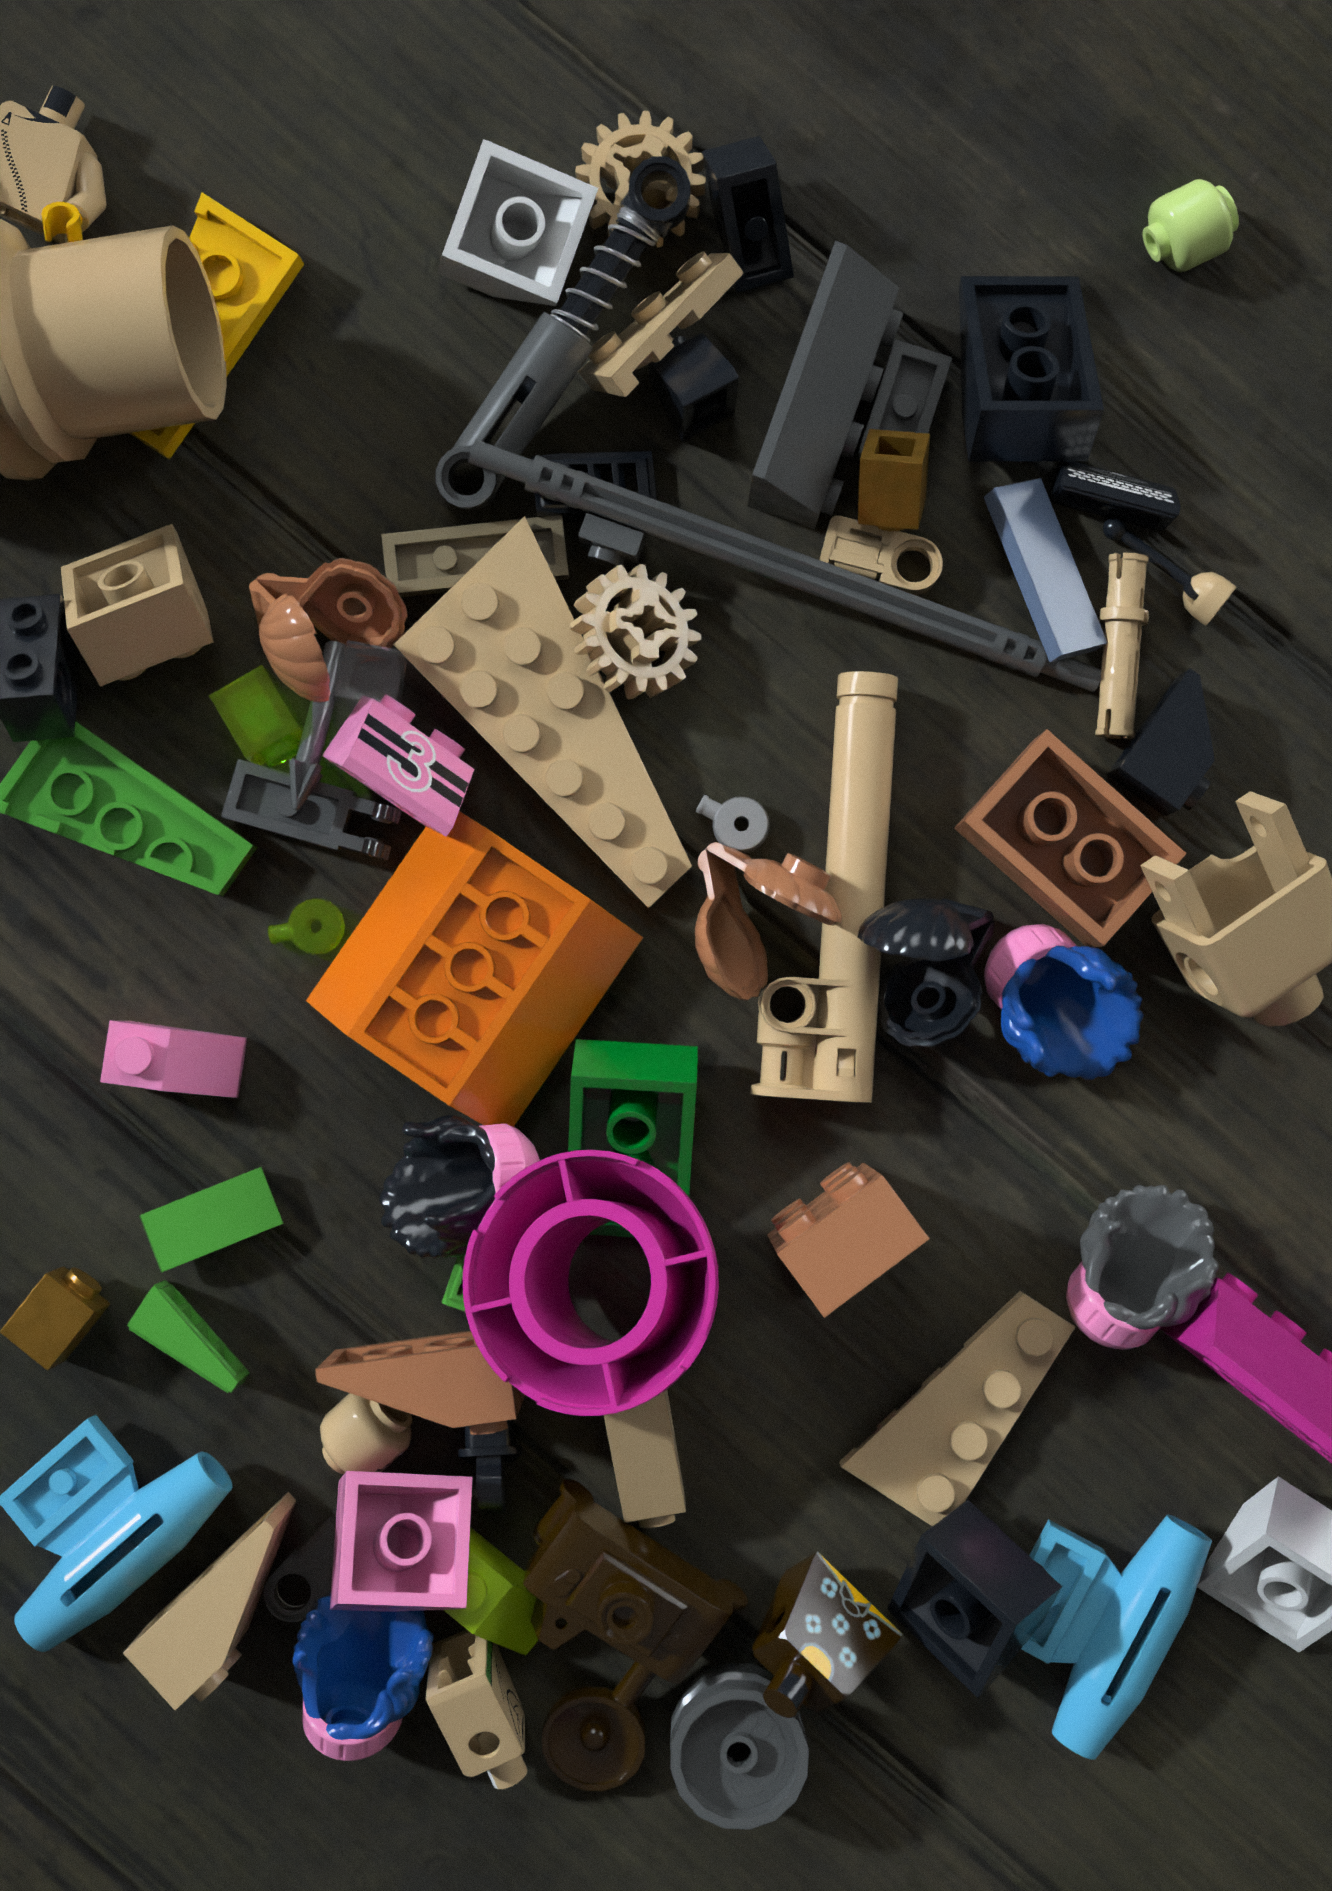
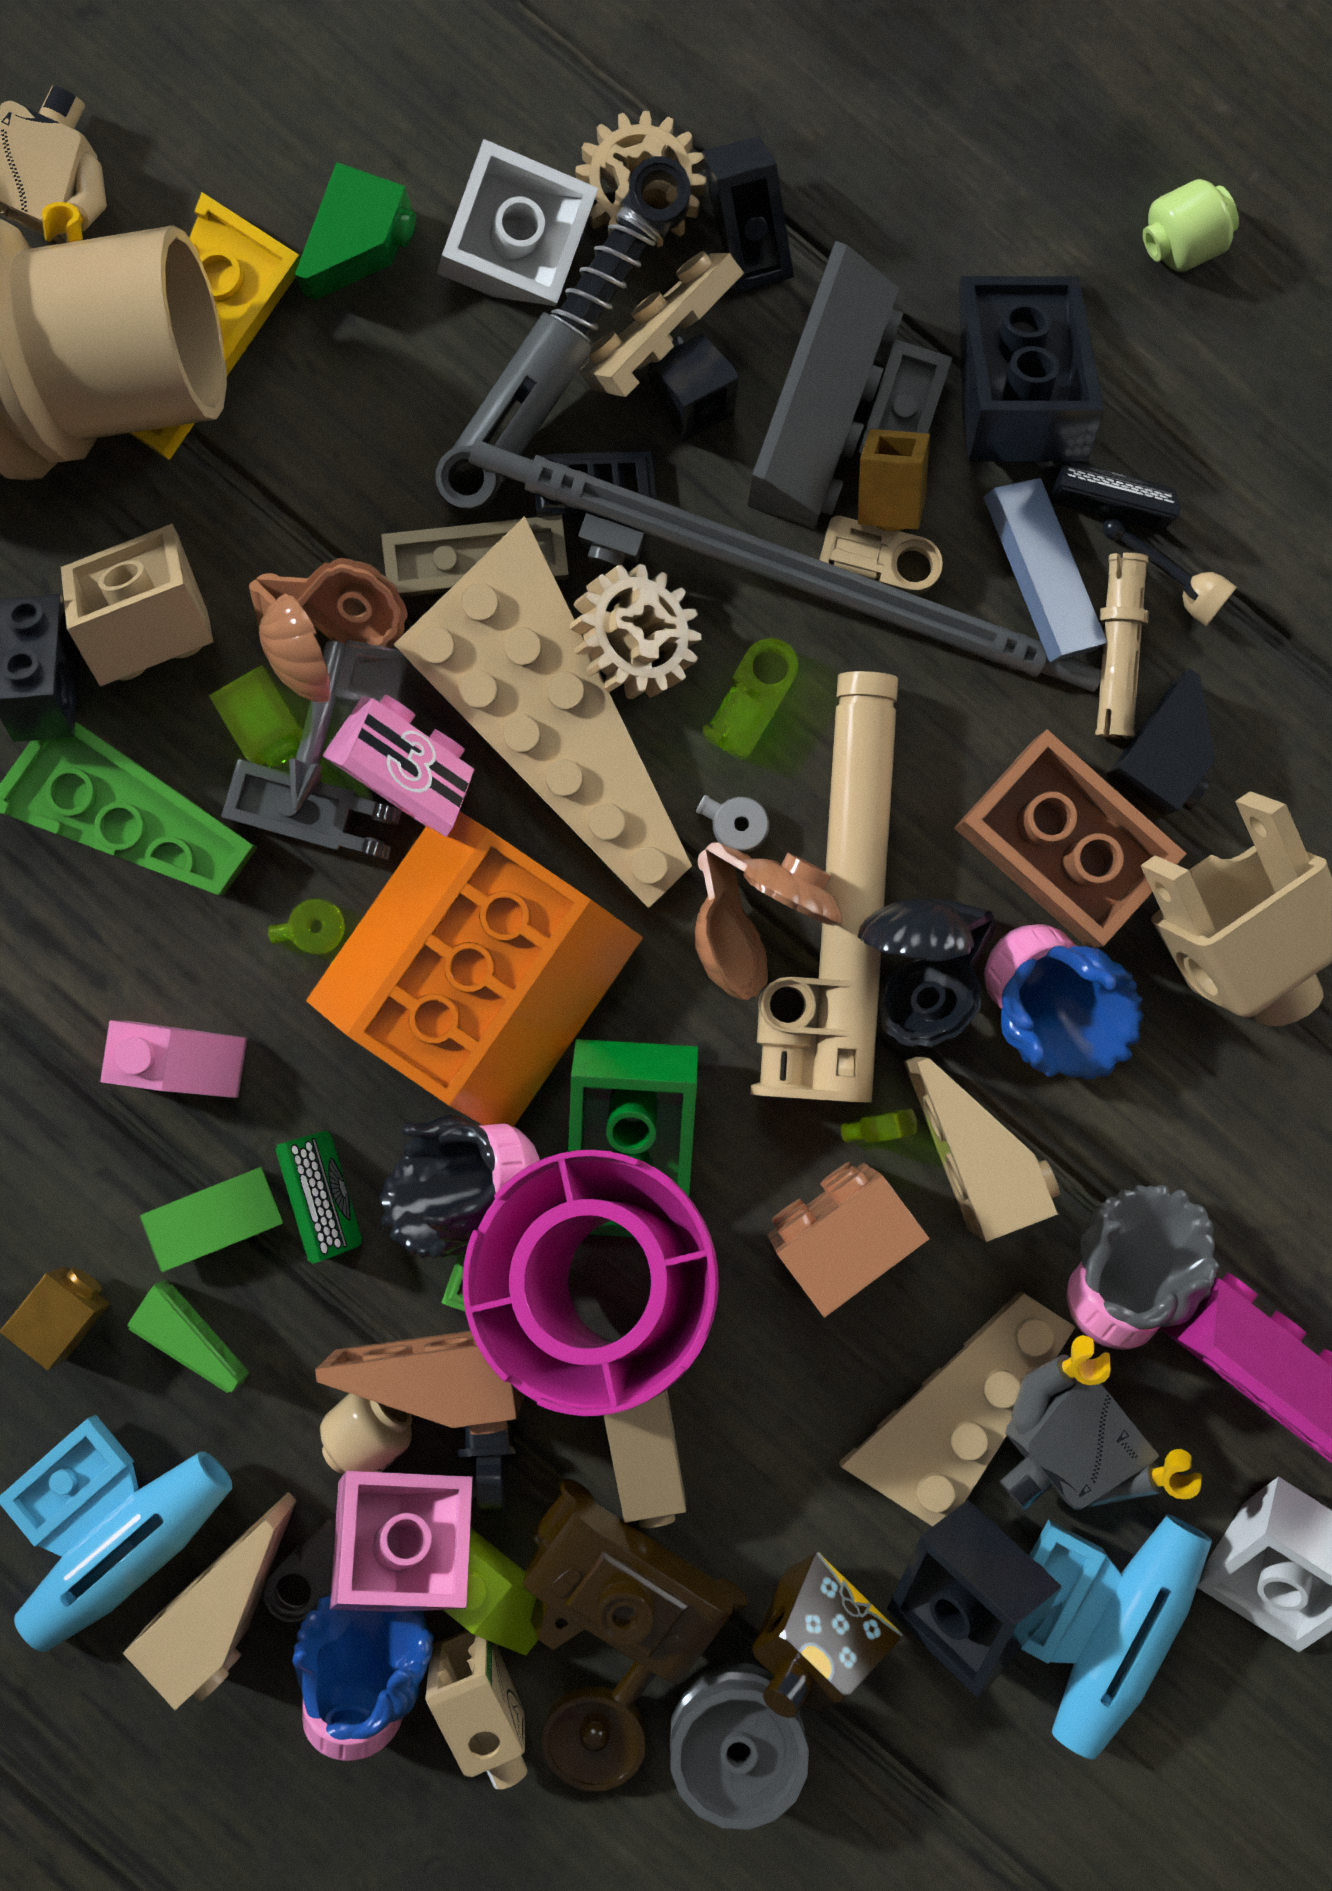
(319, 1196): none -> slope
(354, 231): none -> green slope
(752, 704): none -> clear neon green piece
(881, 1126): none -> clear neon green piece
(988, 1168): none -> tan slope
(1084, 1441): none -> dark grey torso

